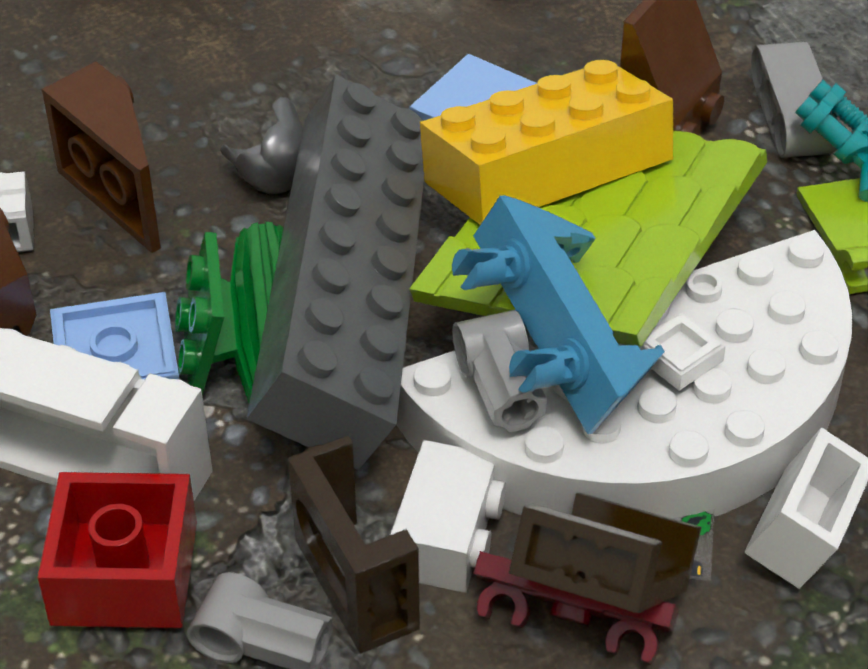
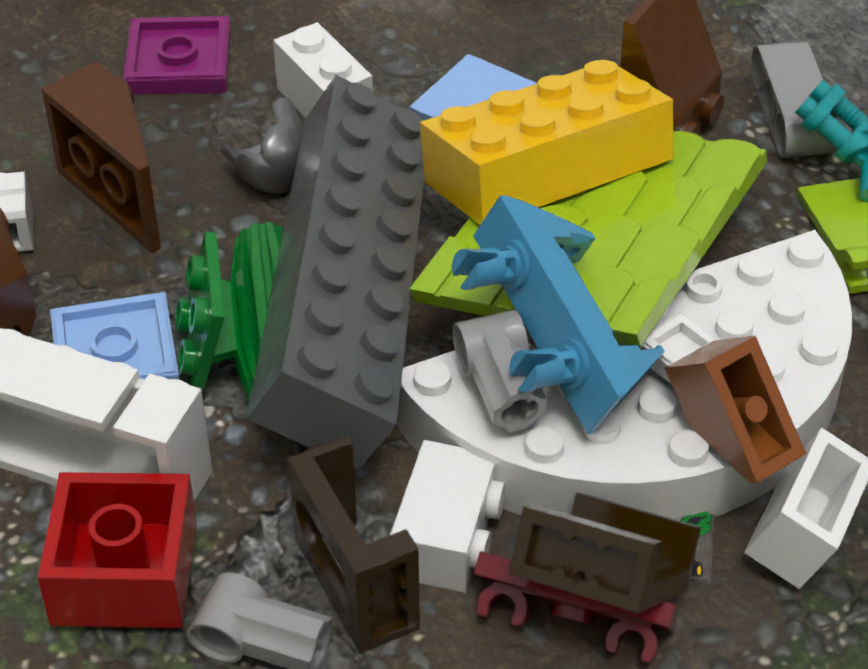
(178, 55): none -> magenta tile
(308, 63): none -> white piece
(737, 406): none -> dark orange slope

